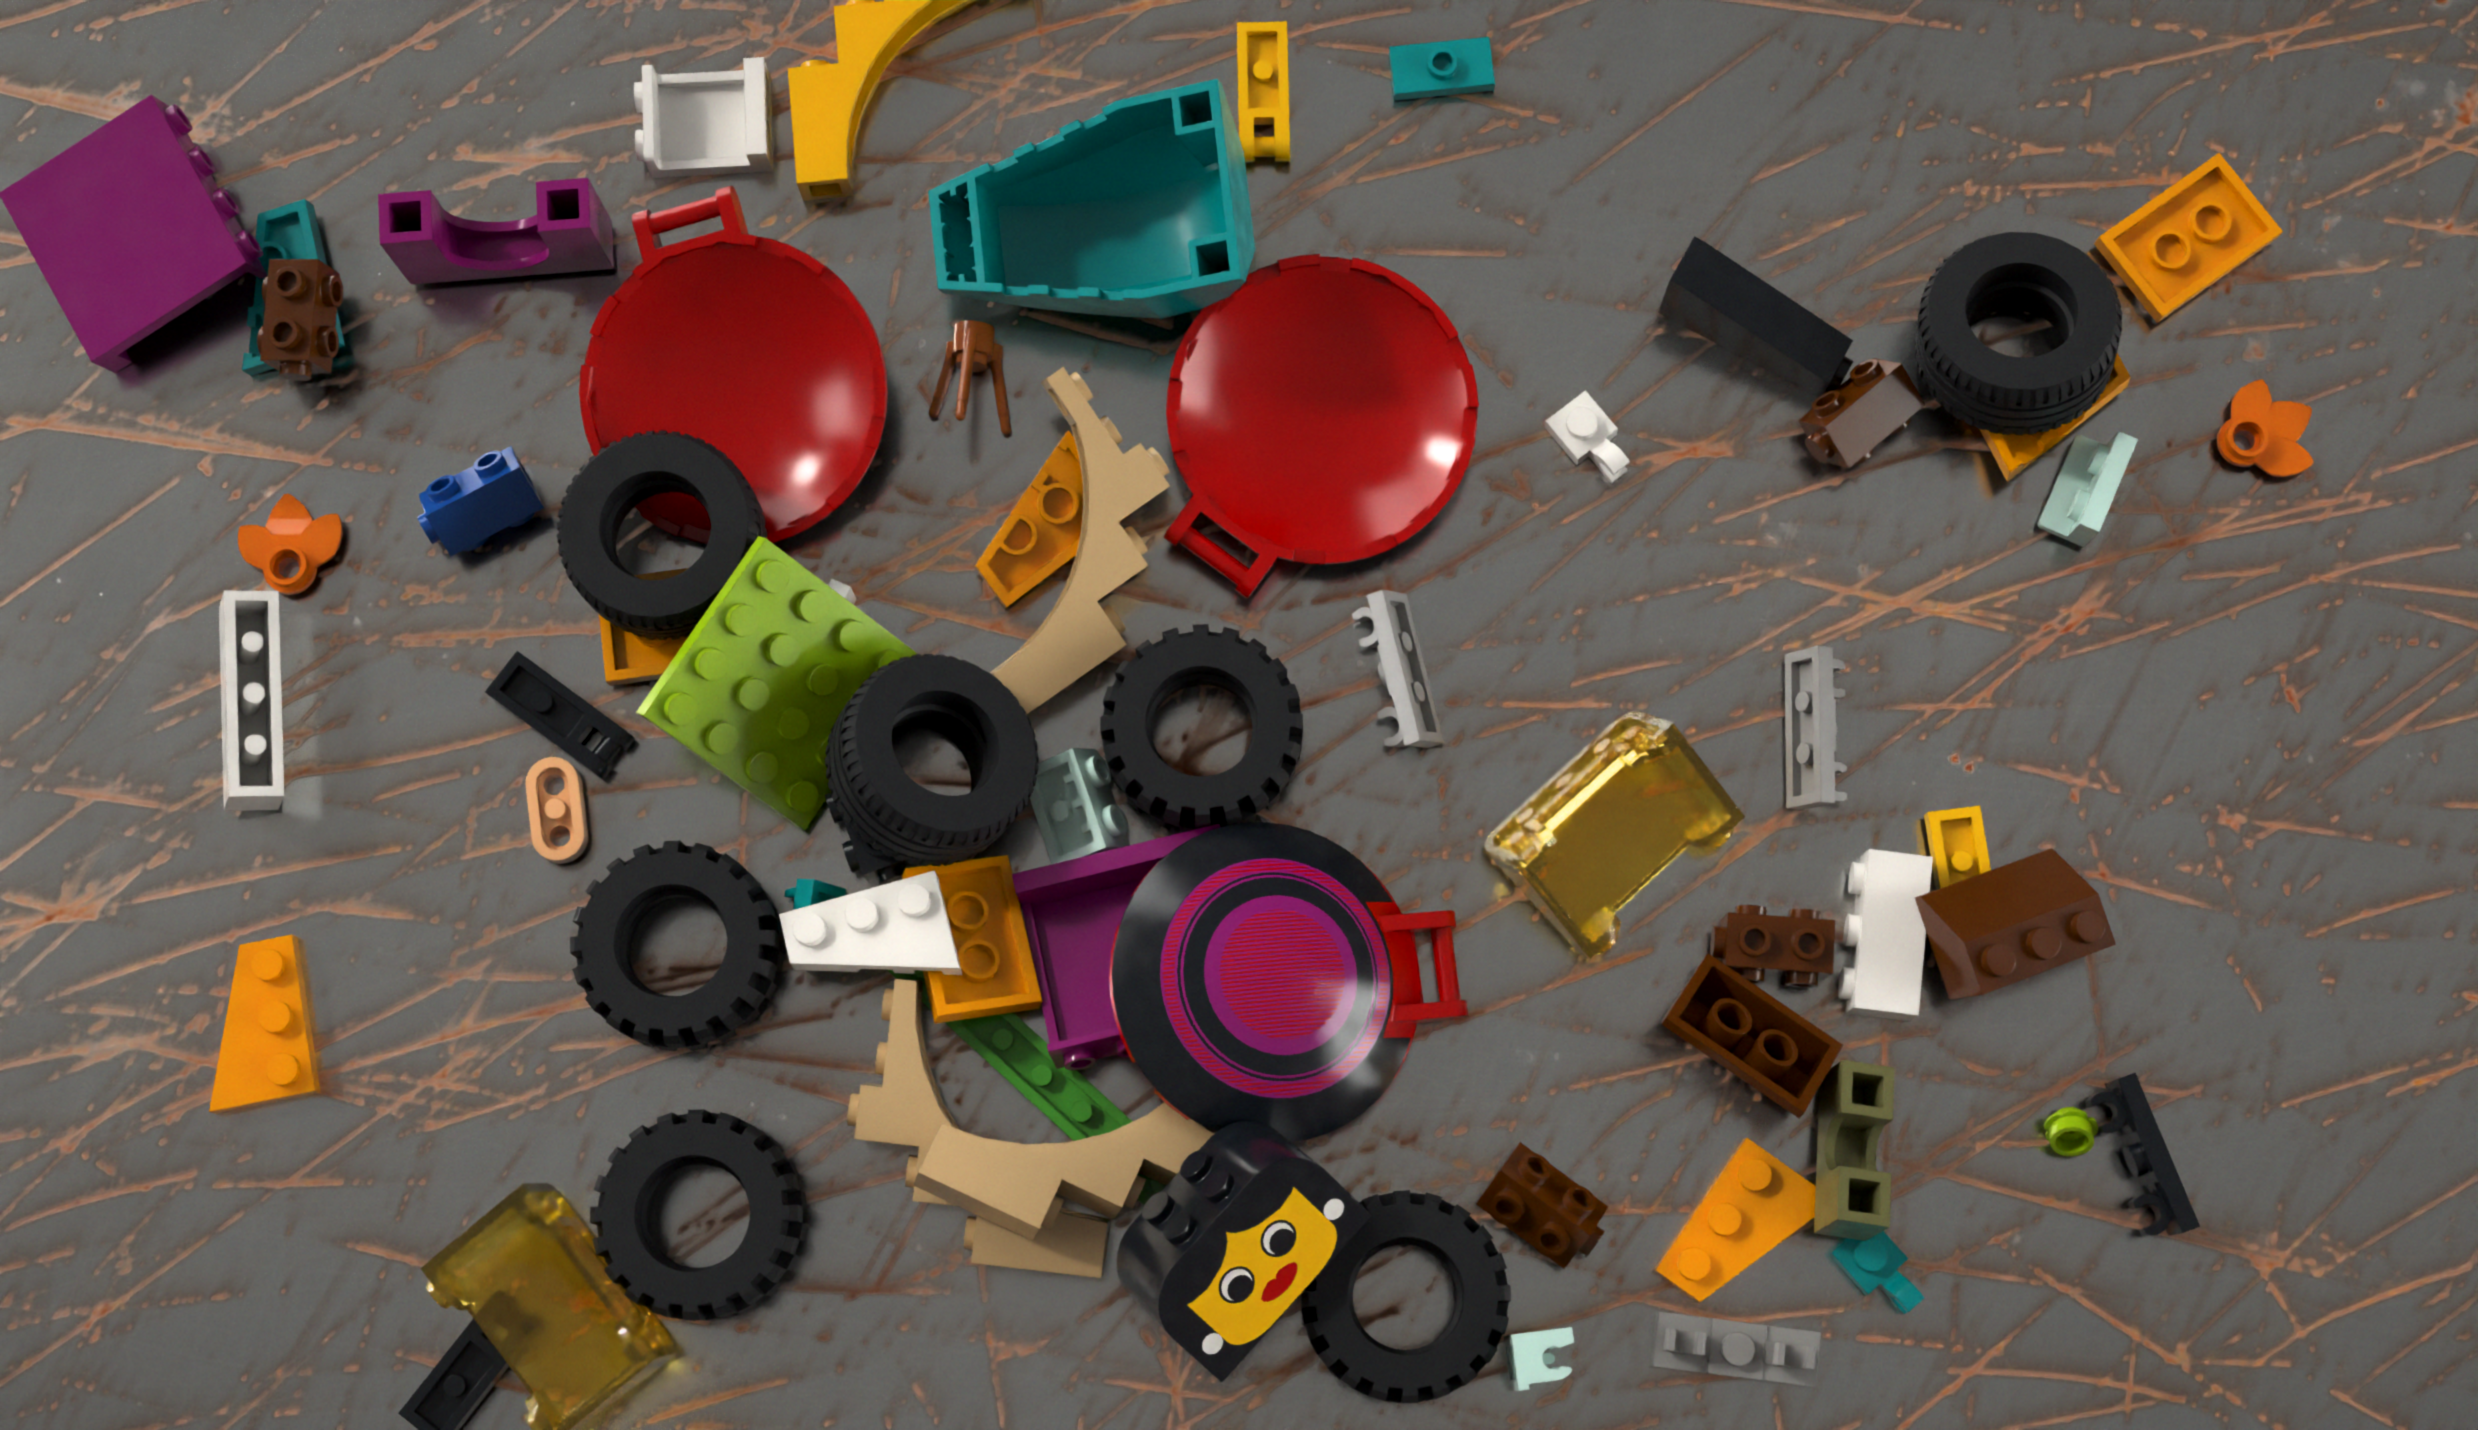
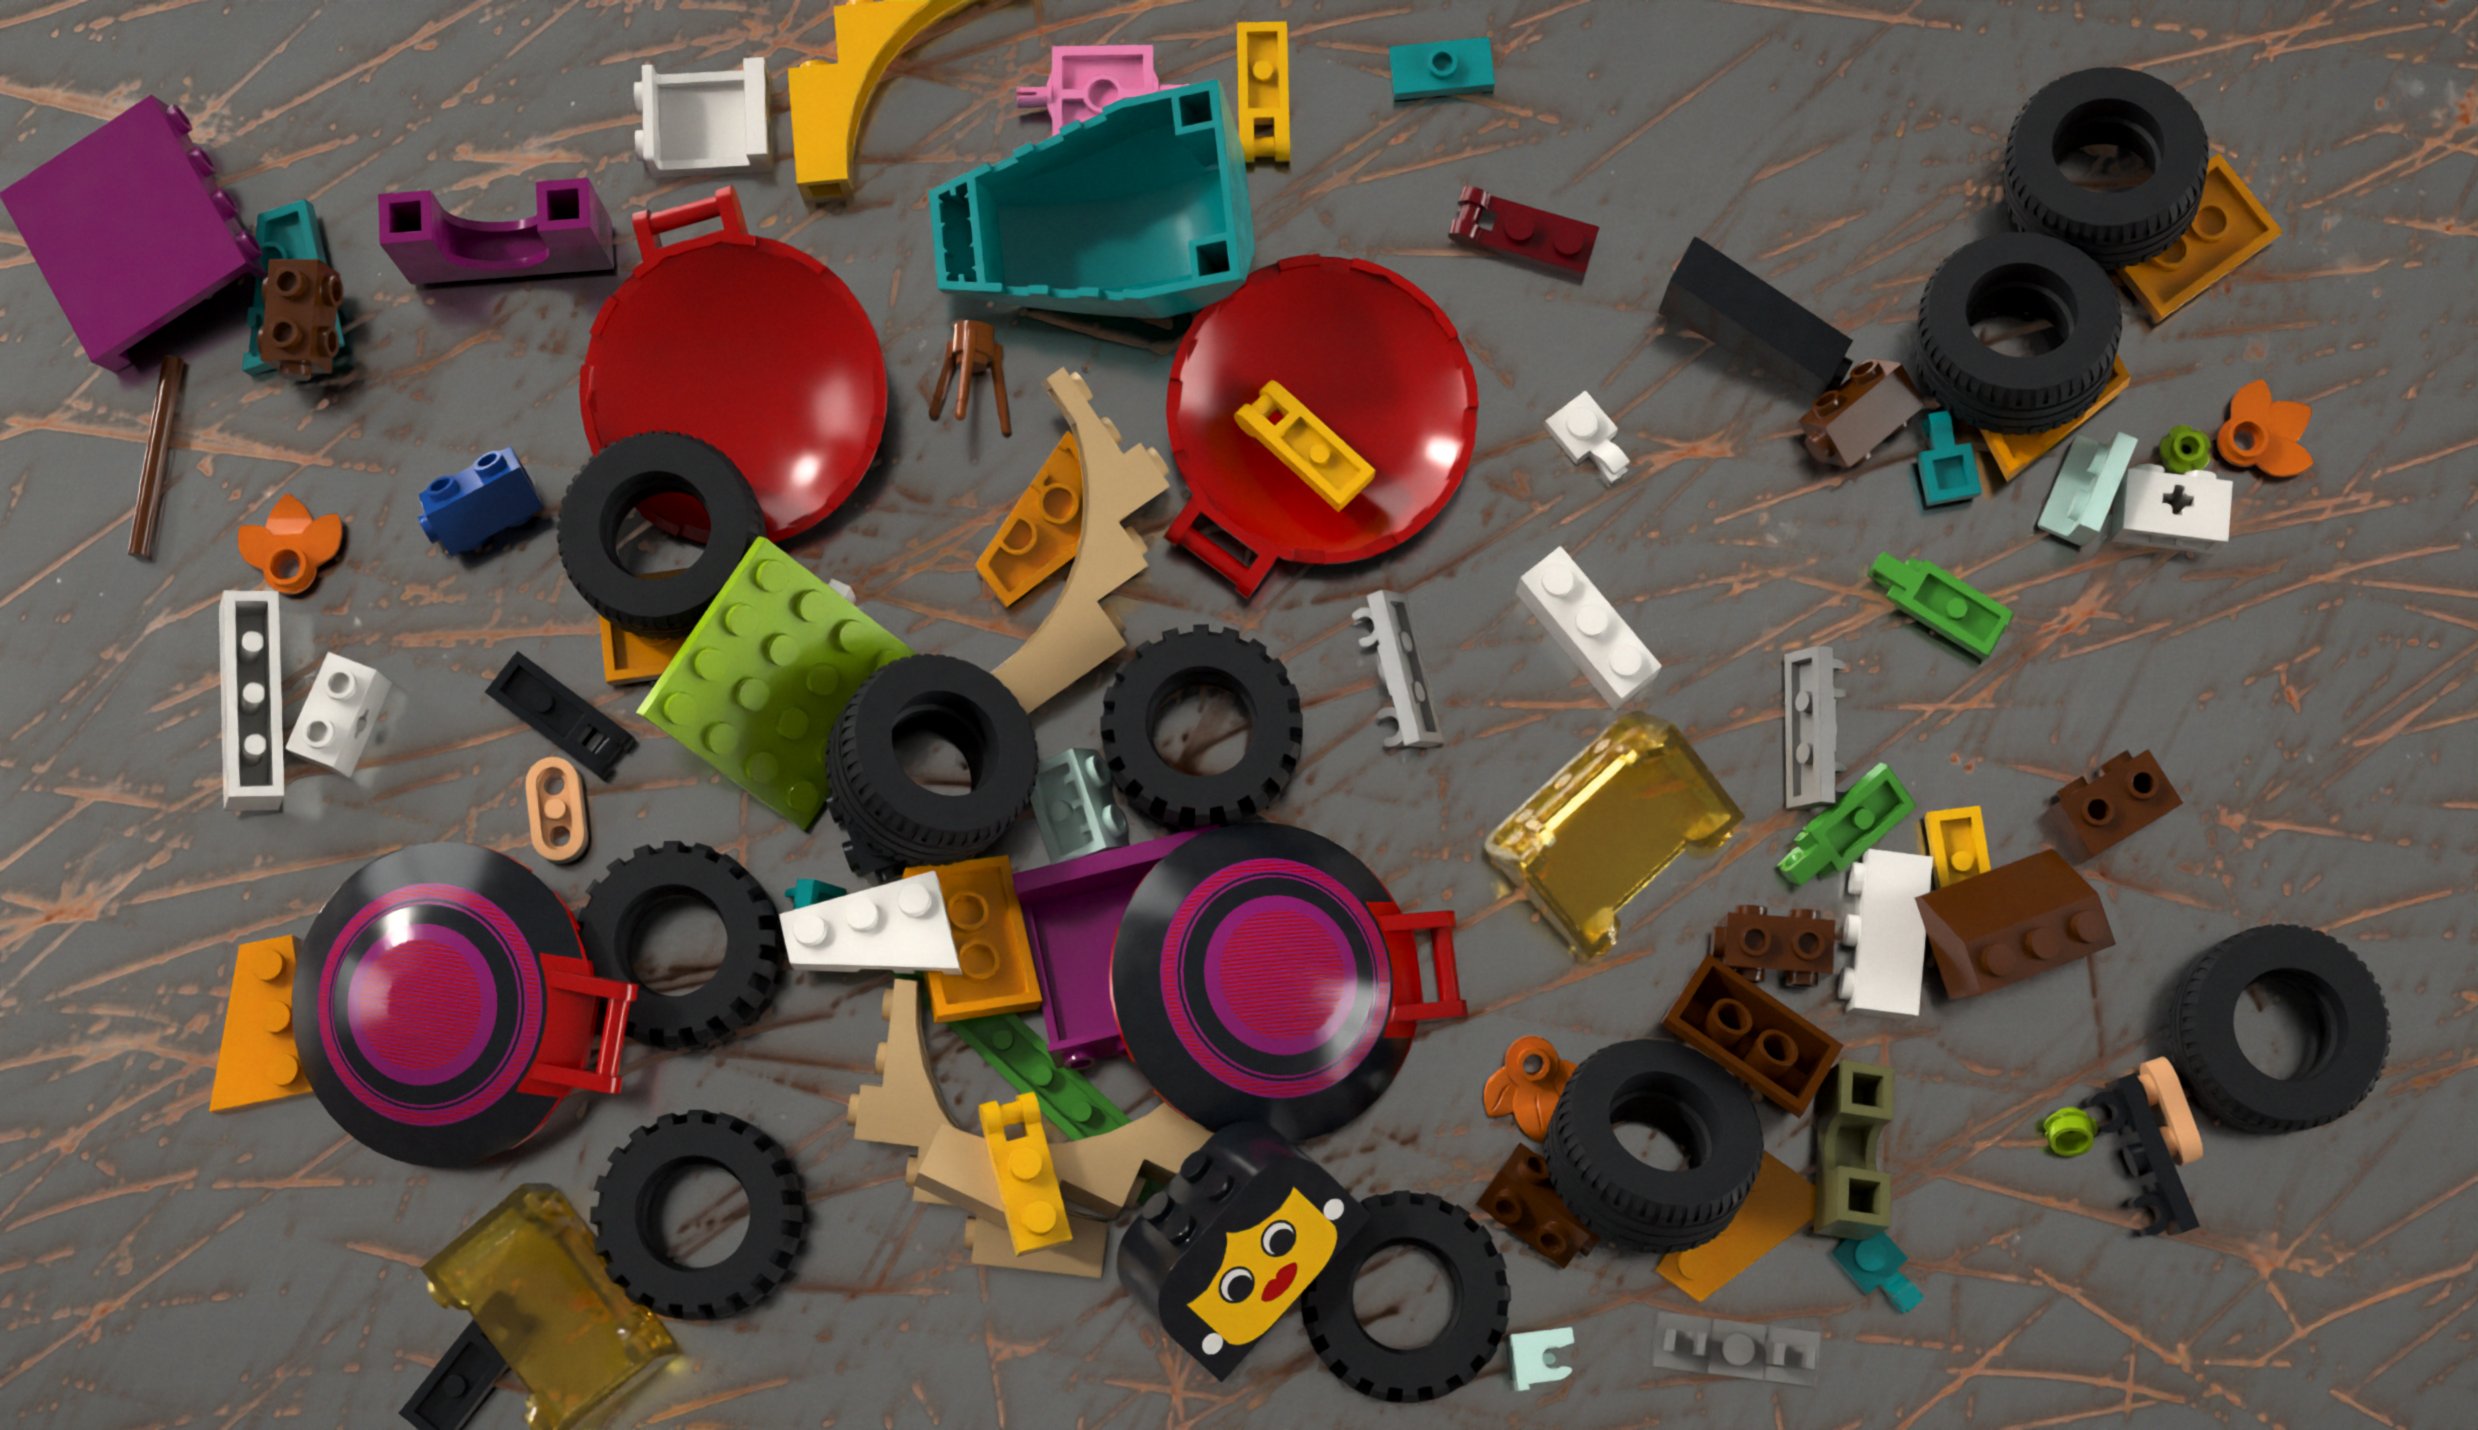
(155, 456): none -> reddish brown bar
(338, 715): none -> white brick
(450, 1005): none -> dish
(1025, 1176): none -> yellow plate
(1090, 79): none -> bright pink plate
(1306, 445): none -> yellow plate
(1524, 233): none -> dark red plate
(1528, 1094): none -> orange plate
(1587, 628): none -> white brick
(1627, 1198): none -> black tyre
(1848, 826): none -> bright green hinge
(1942, 603): none -> bright green hinge
(1947, 468): none -> teal plate
(2114, 805): none -> reddish brown brick
(2117, 110): none -> black tyre
(2147, 521): none -> white brick
(2171, 1110): none -> light nougat plate
(2172, 453): none -> lime plate
(2348, 1015): none -> black tyre

